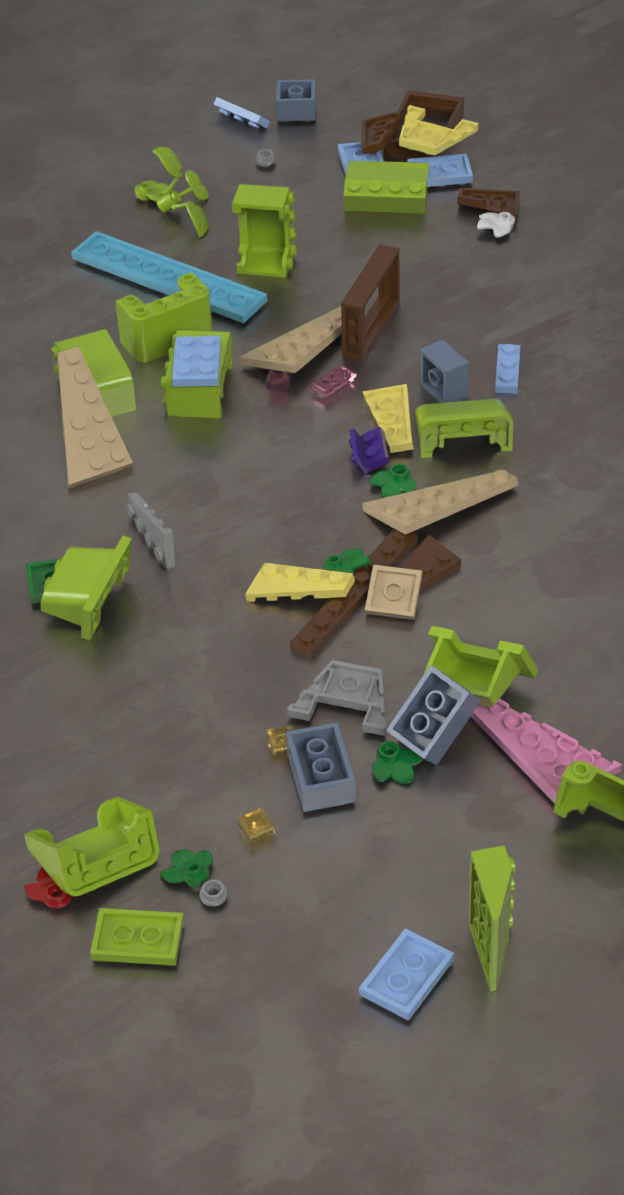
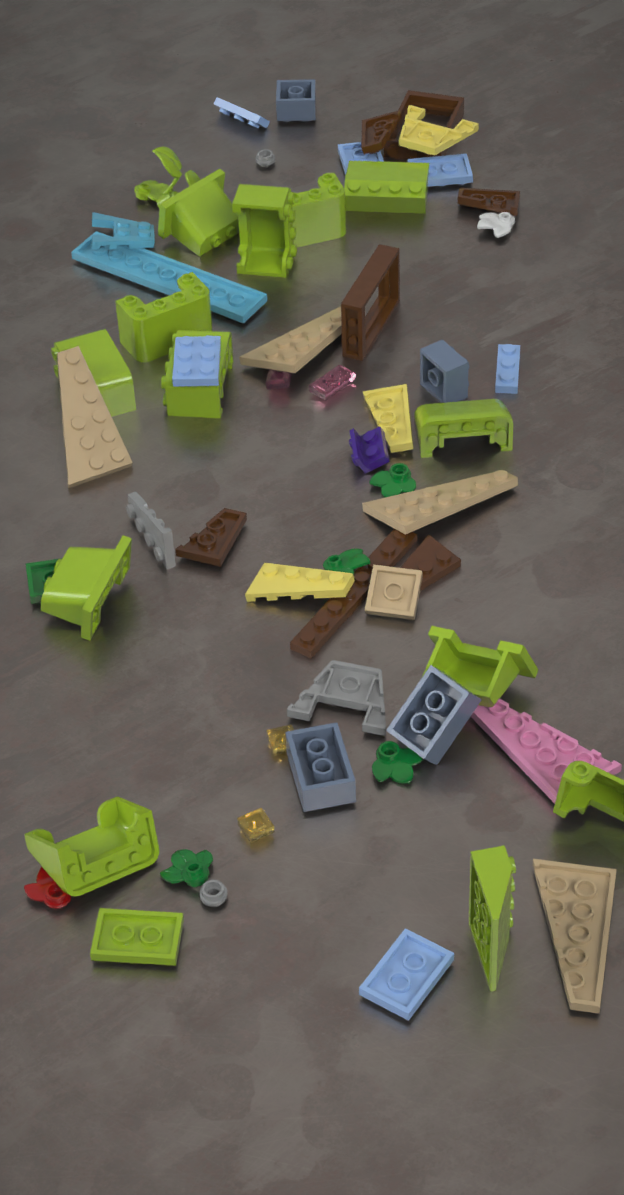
(125, 232): none -> medium azure wing
(199, 215): none -> lime windscreen
(216, 539): none -> reddish brown wing
(320, 212): none -> lime windscreen
(579, 918): none -> tan wing

